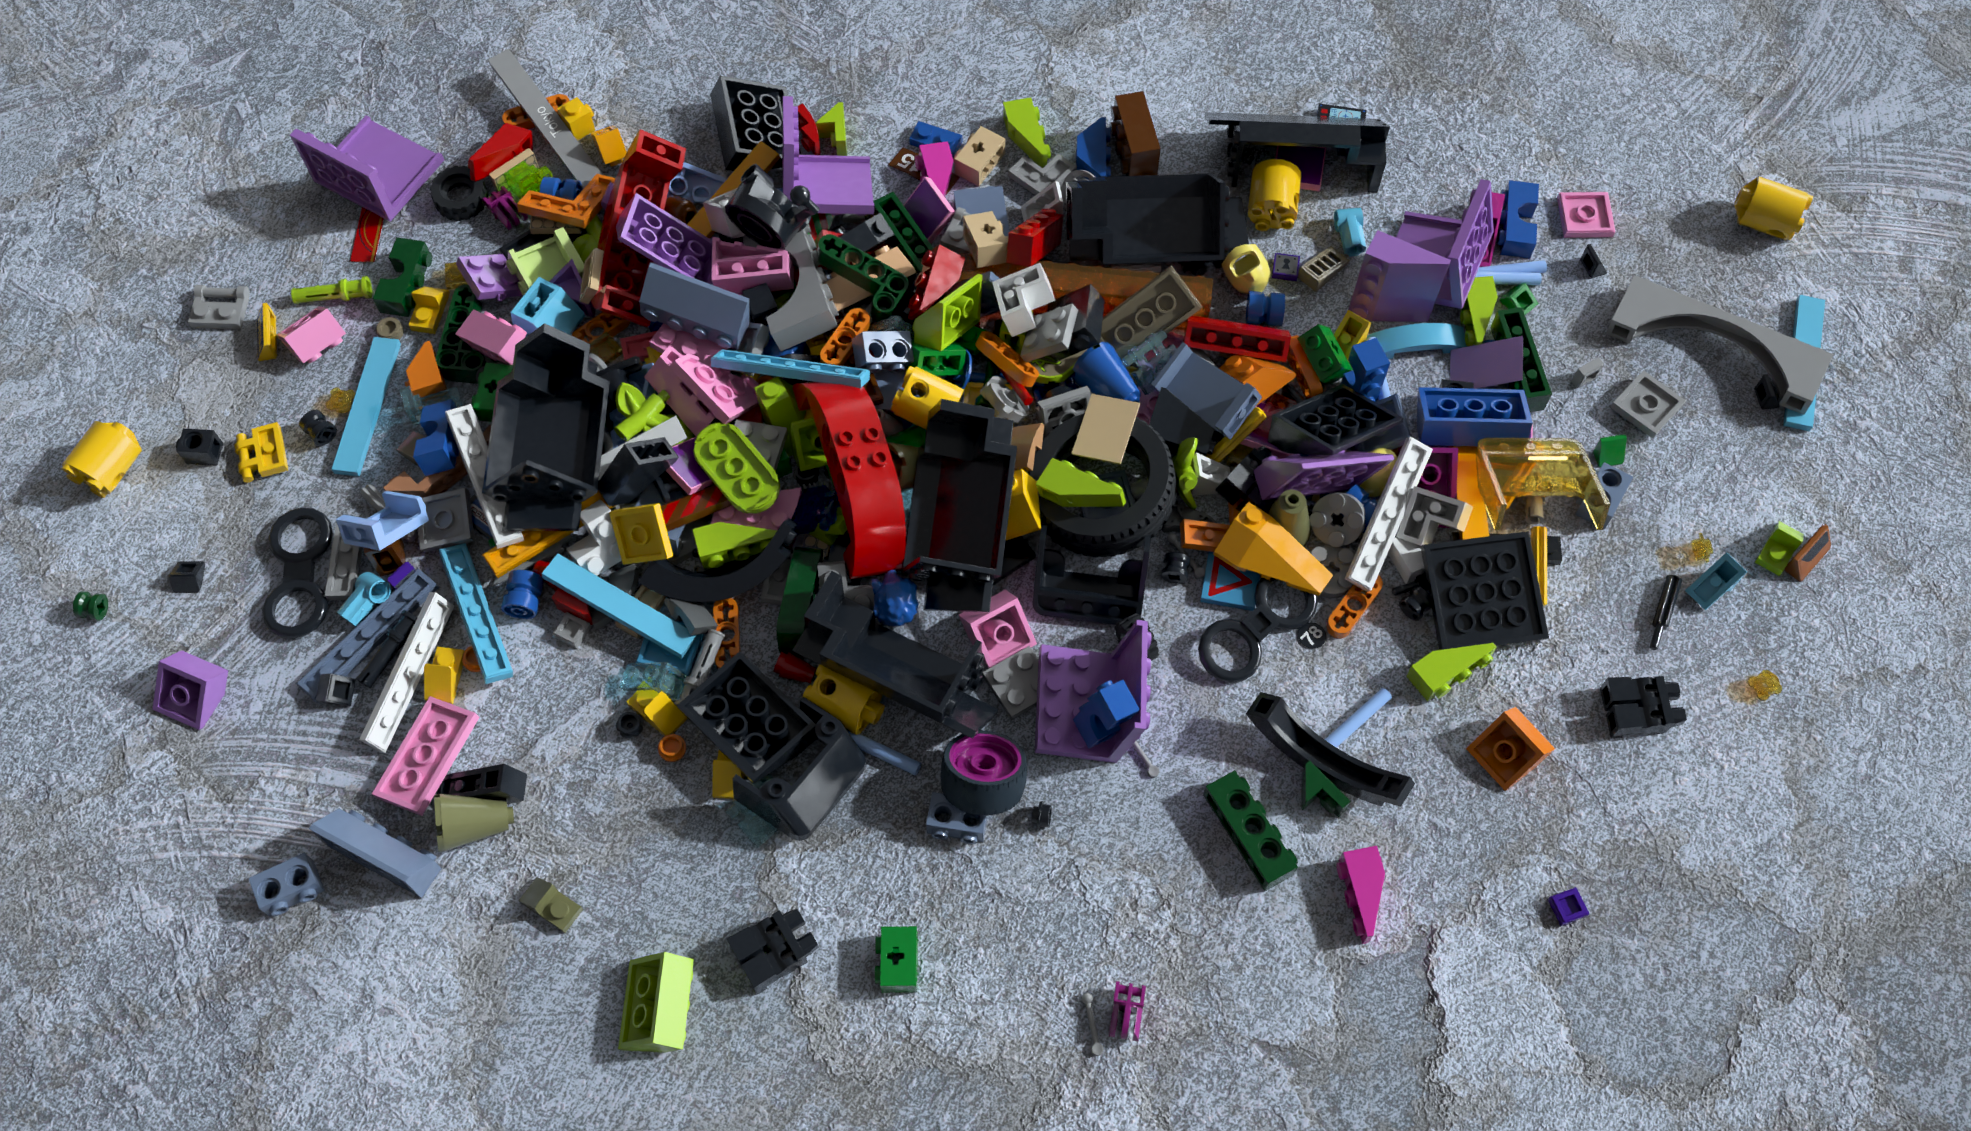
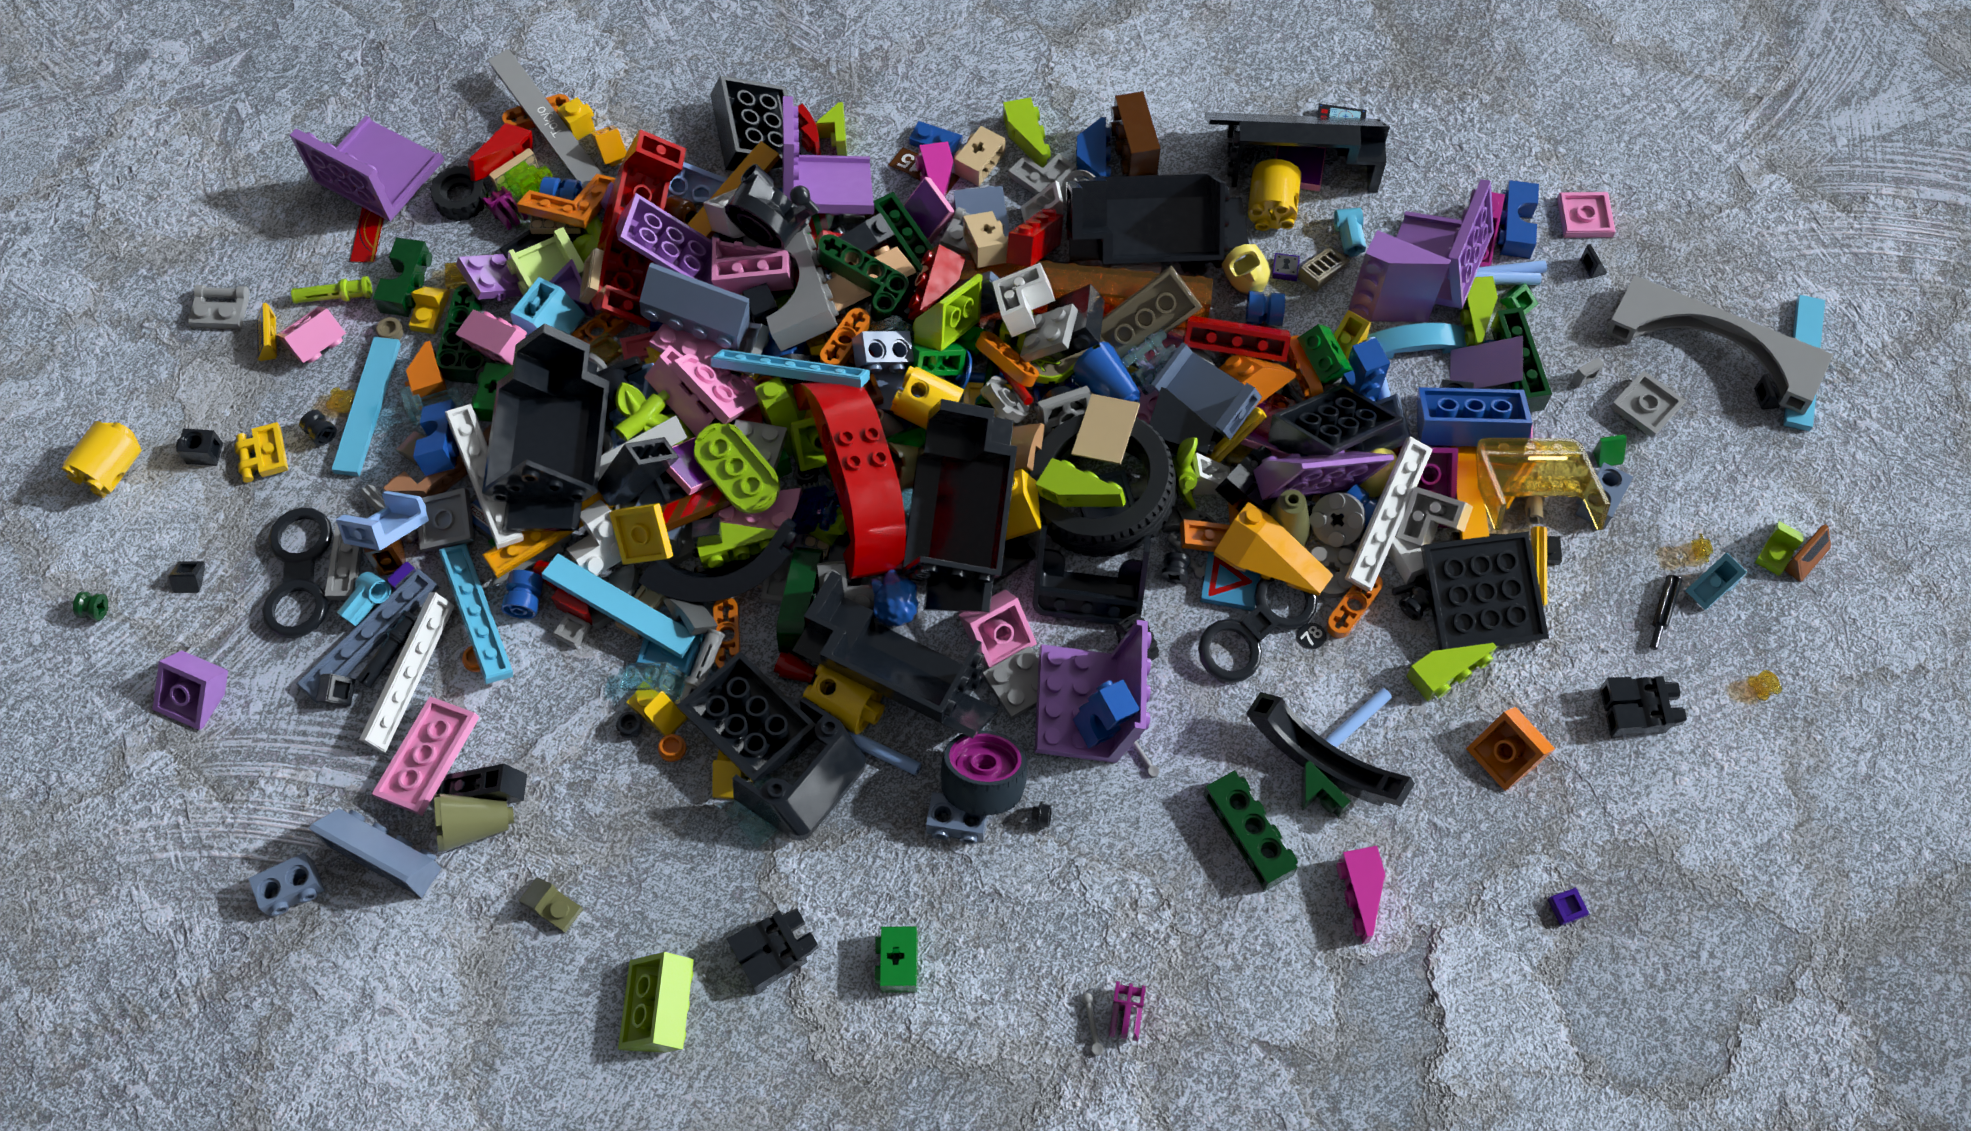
(443, 674): yellow slope -> none
(707, 531): none -> black slope
(1771, 207): yellow cylinder -> none

